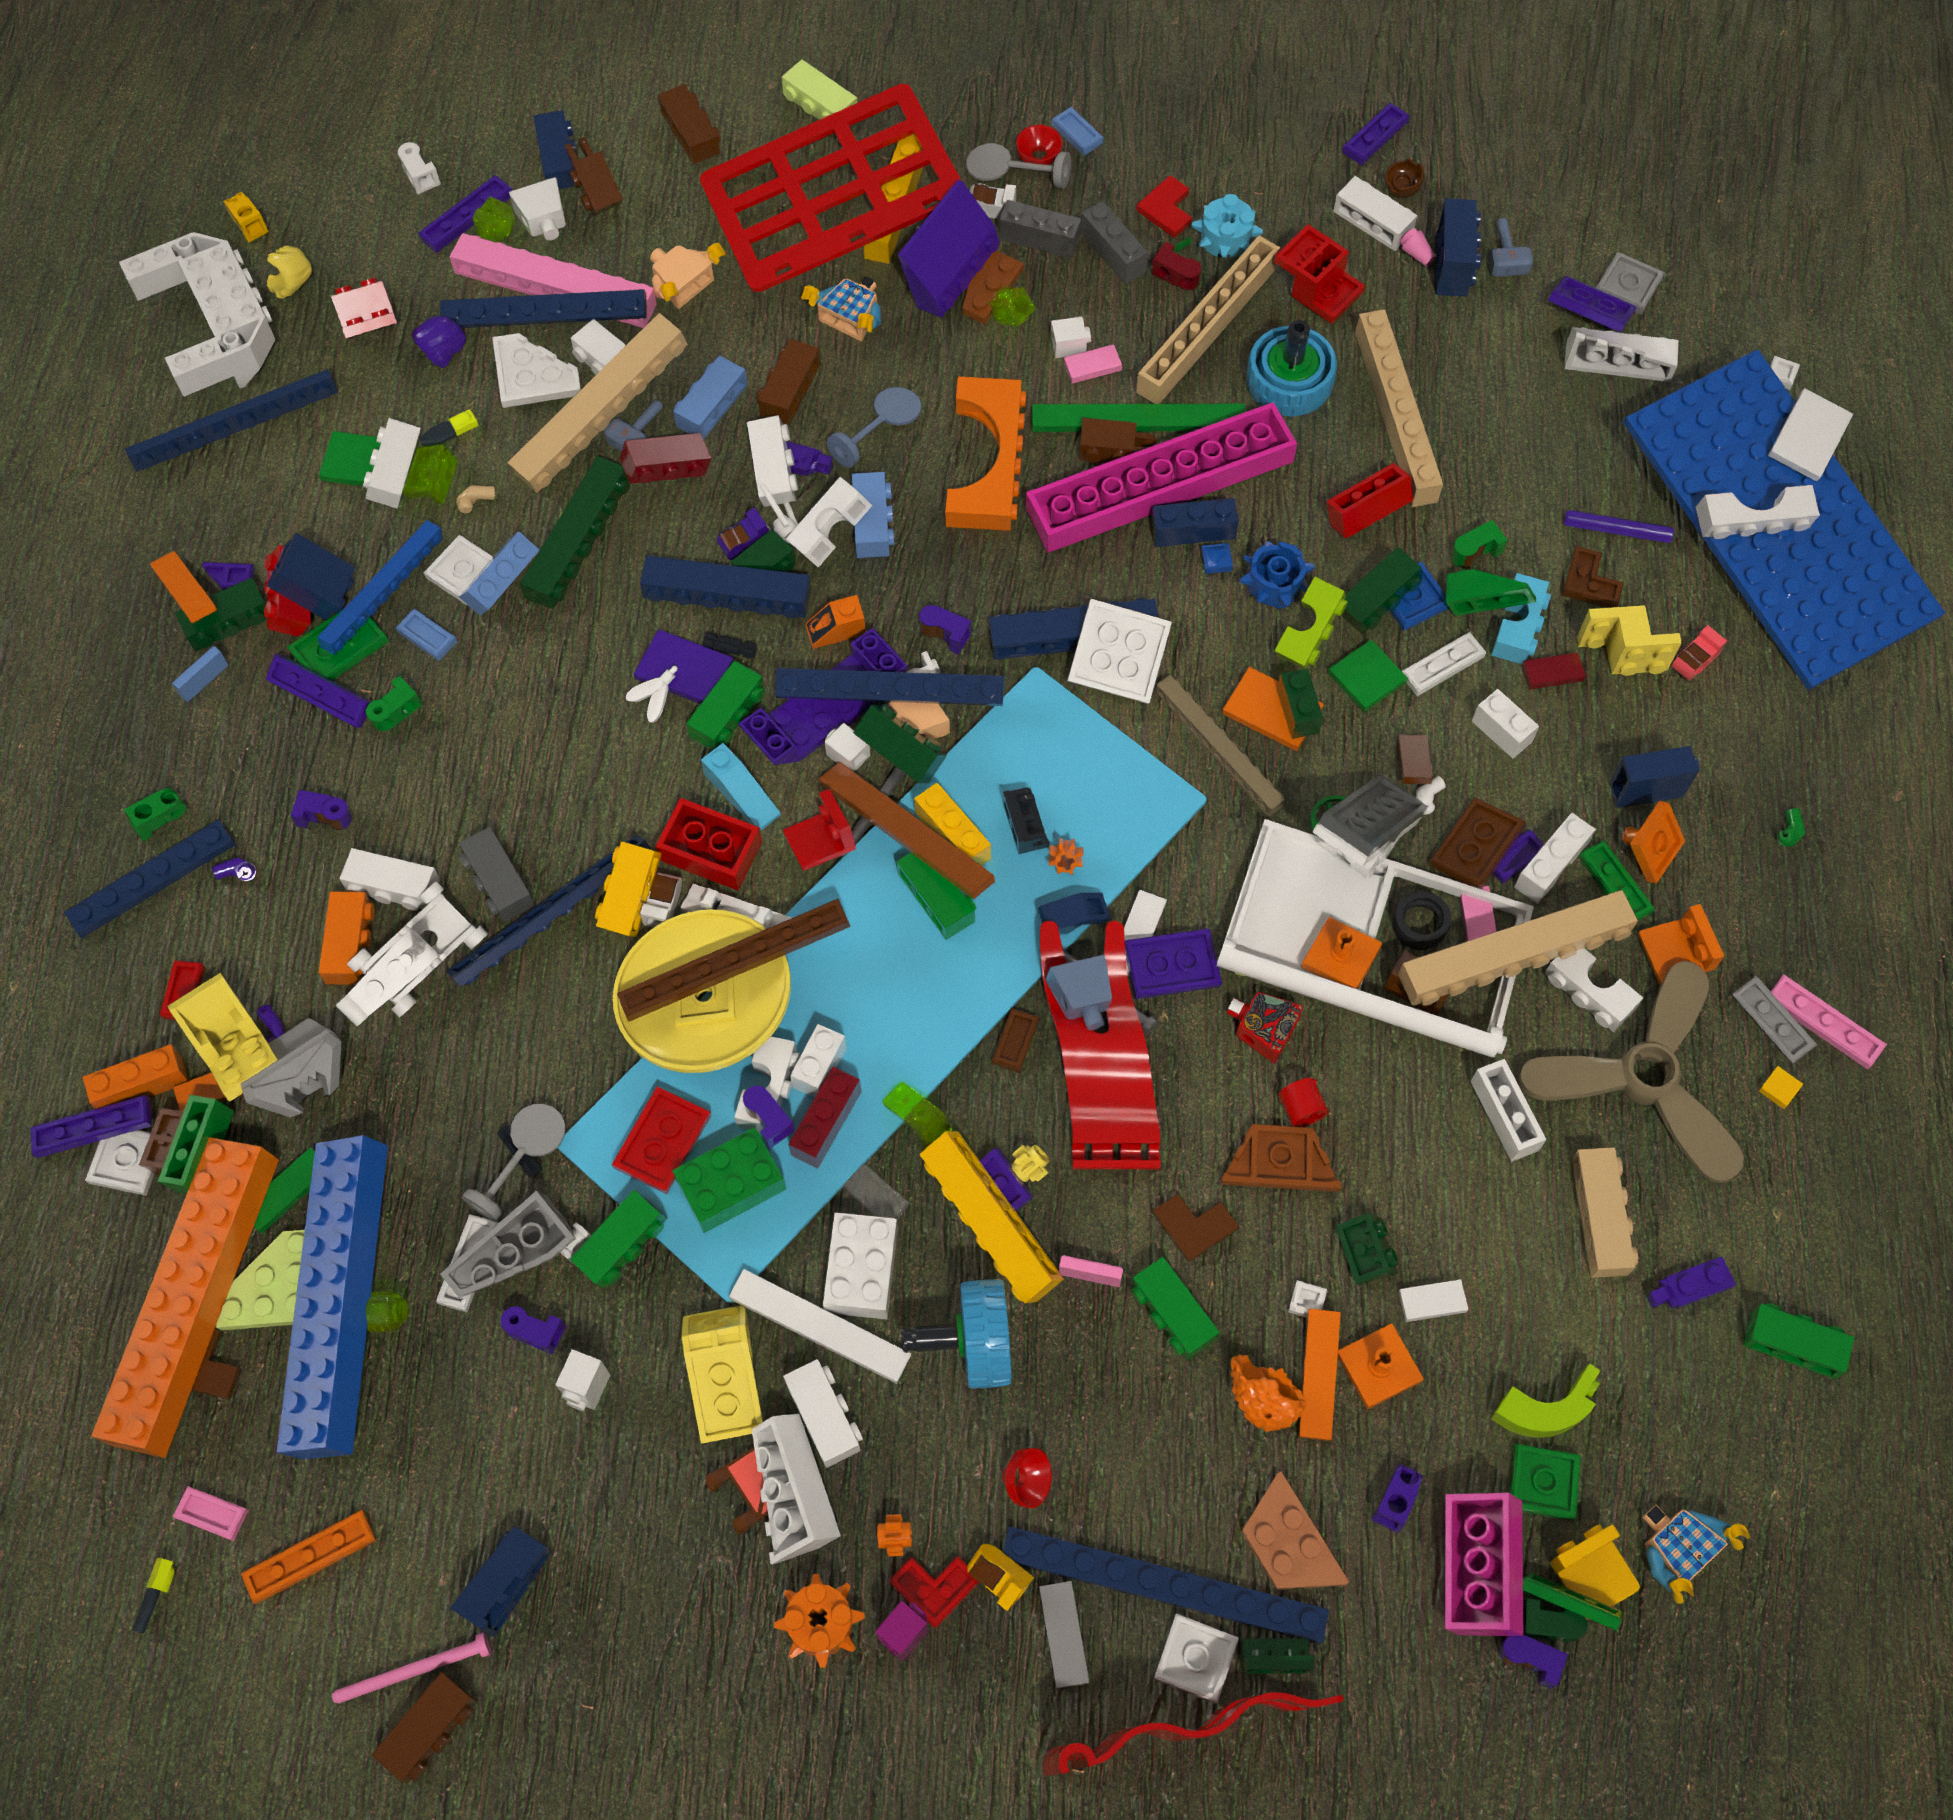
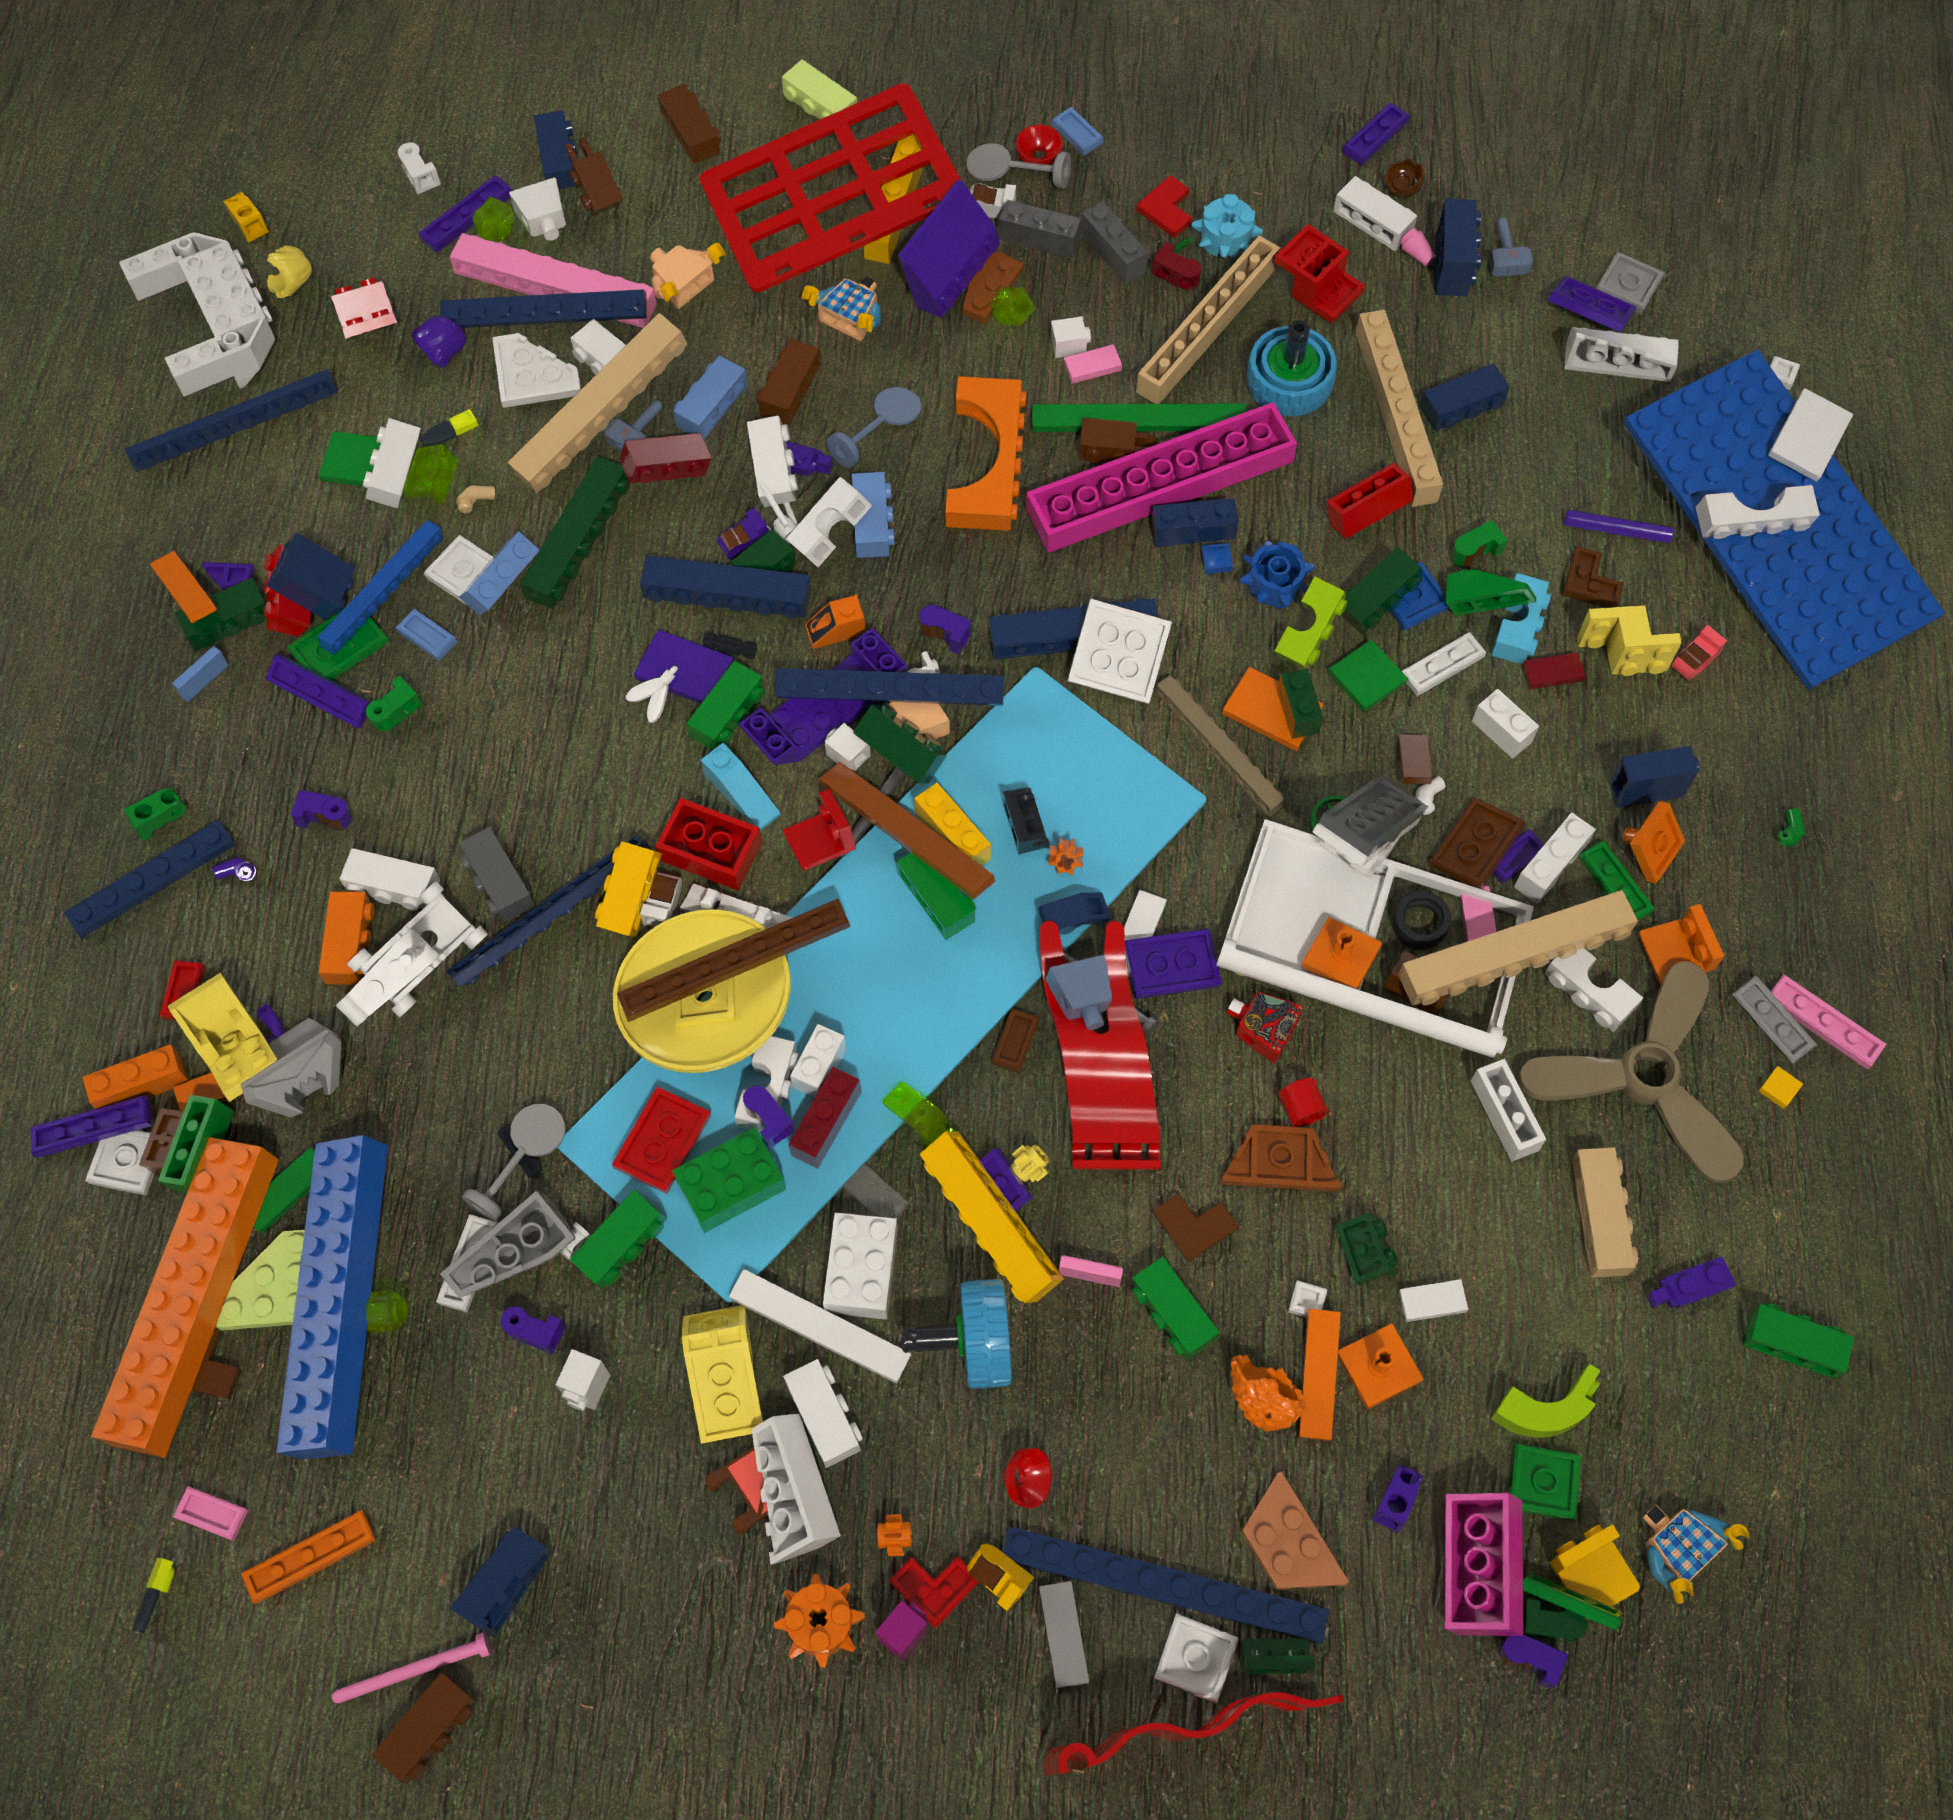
(1464, 397): none -> dark blue brick

